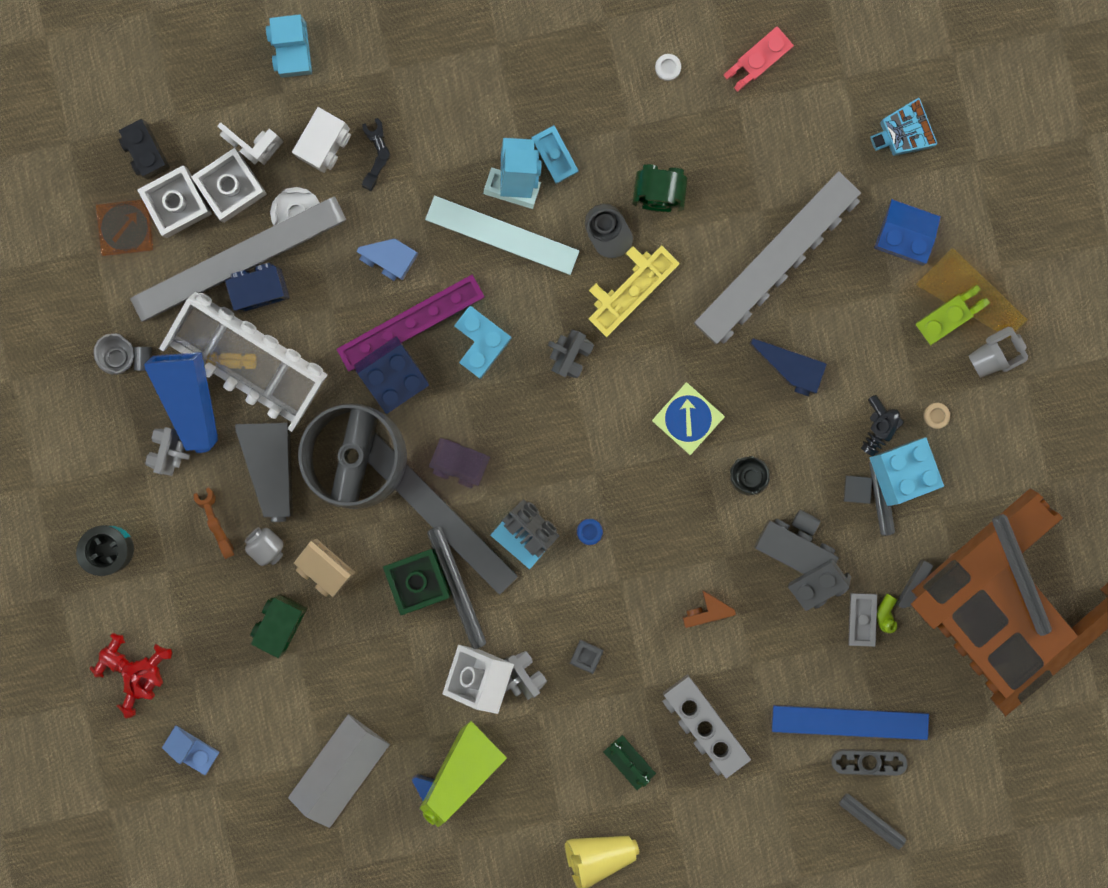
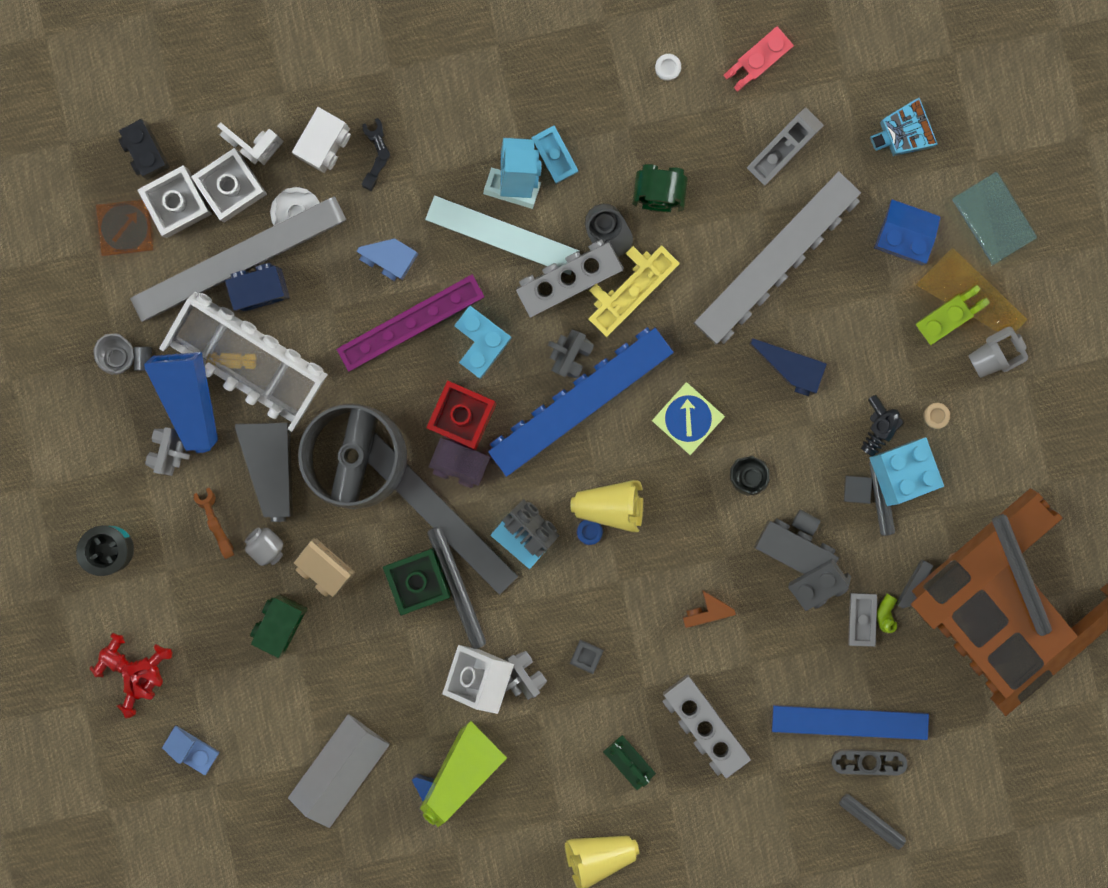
(291, 42): medium azure brick -> none
(391, 375): dark blue brick -> none
(461, 415): none -> red brick
(536, 302): none -> light grey brick
(581, 401): none -> blue brick
(611, 505): none -> light yellow cone
(785, 146): none -> light grey slope
(994, 218): none -> clear light blue piece

